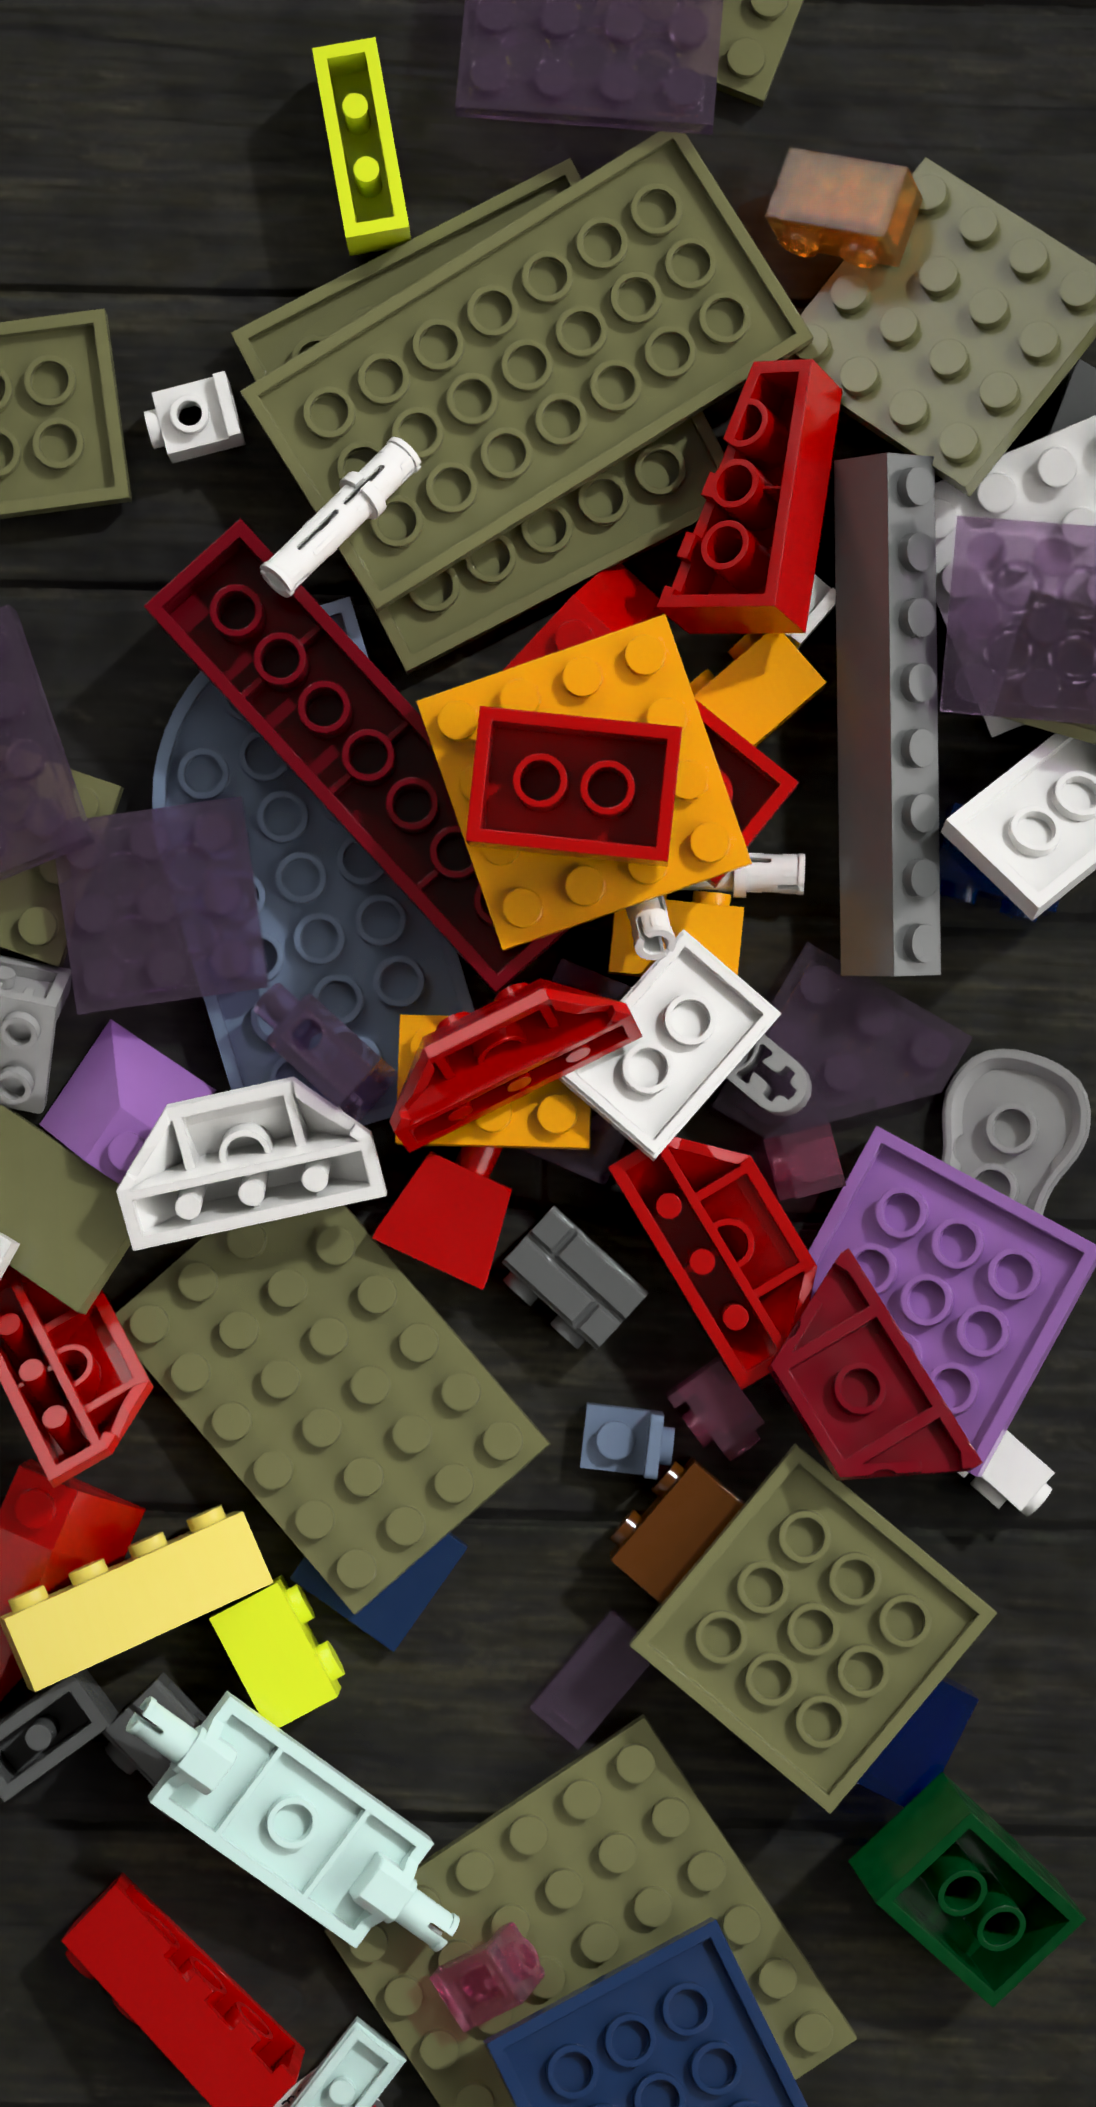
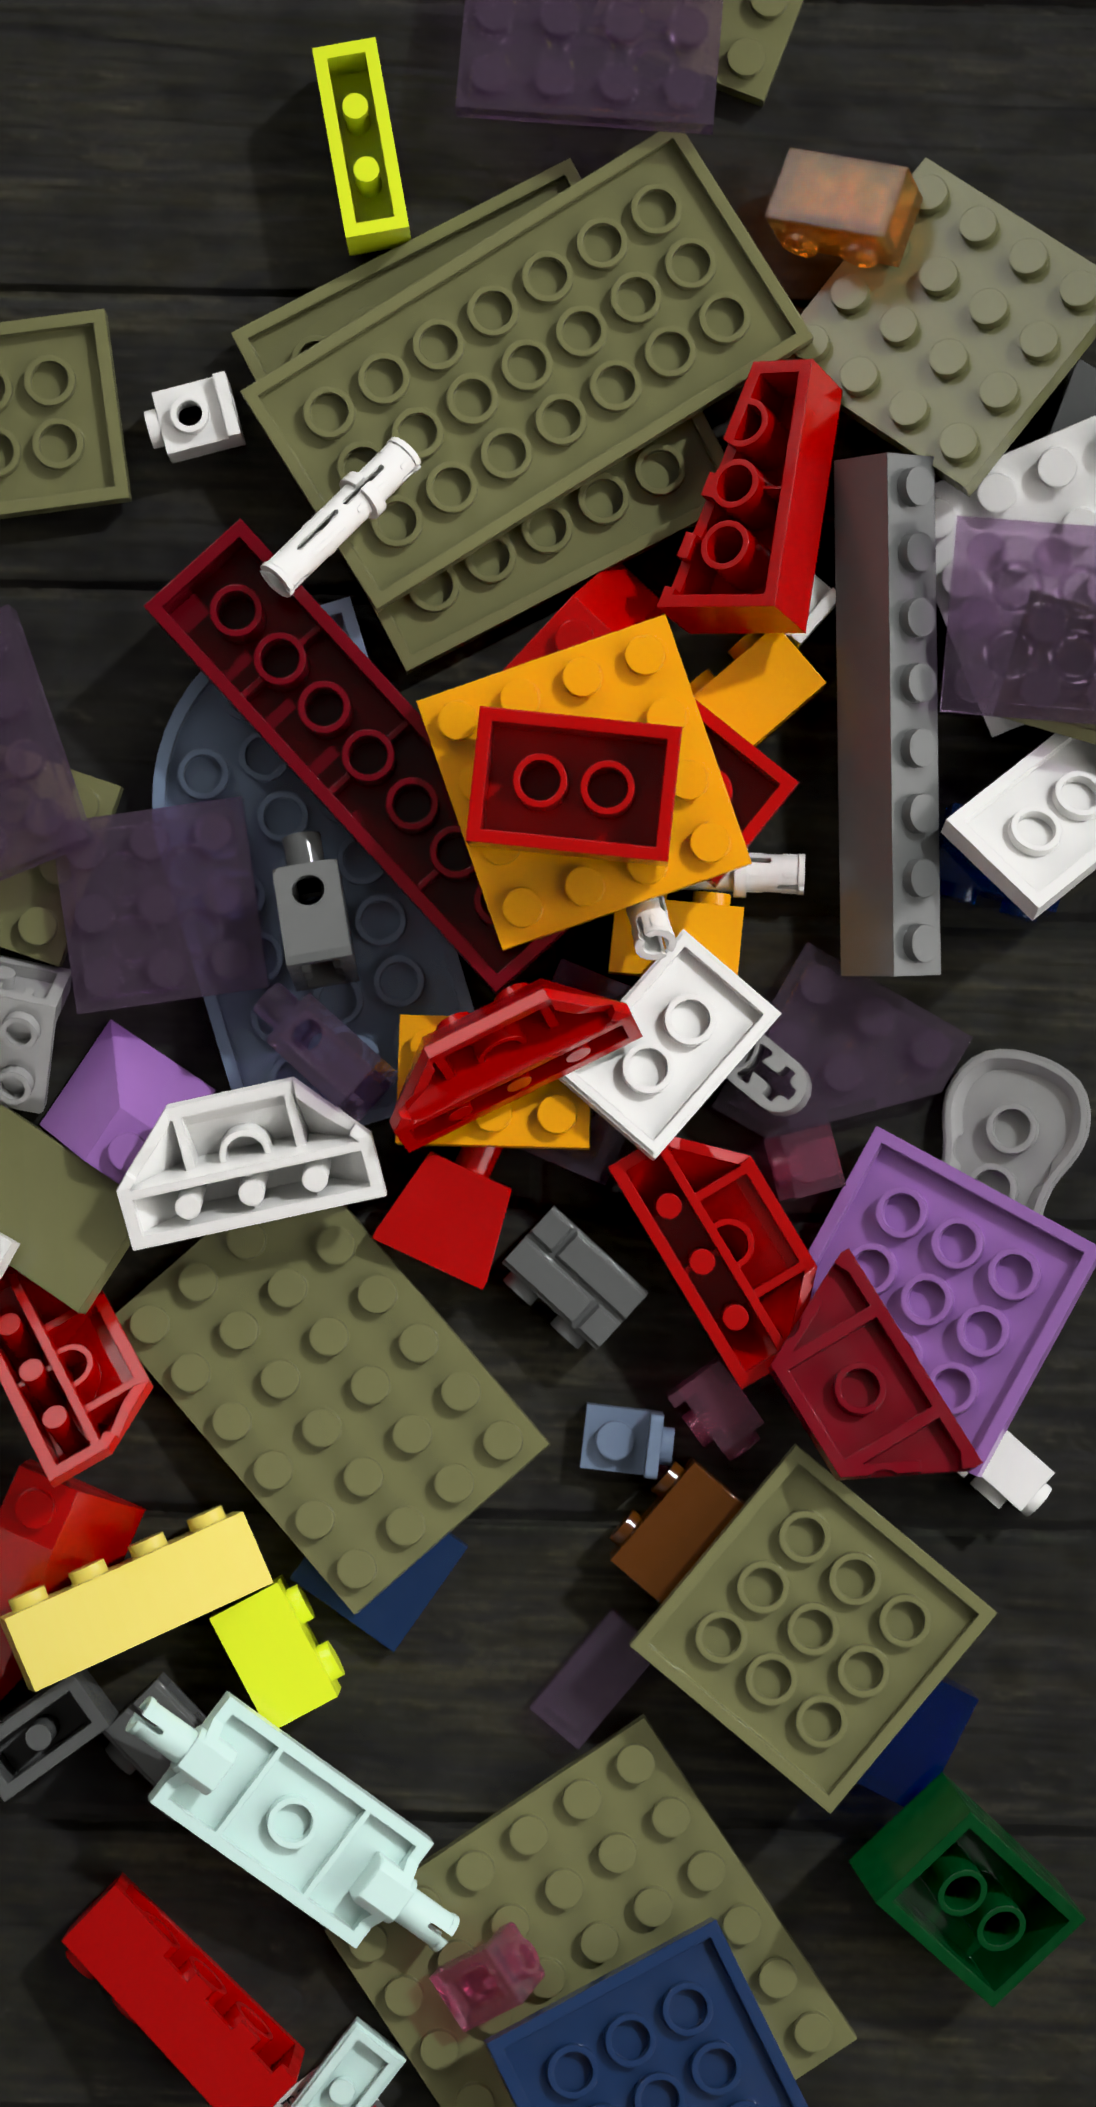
(315, 935): none -> dark grey torso

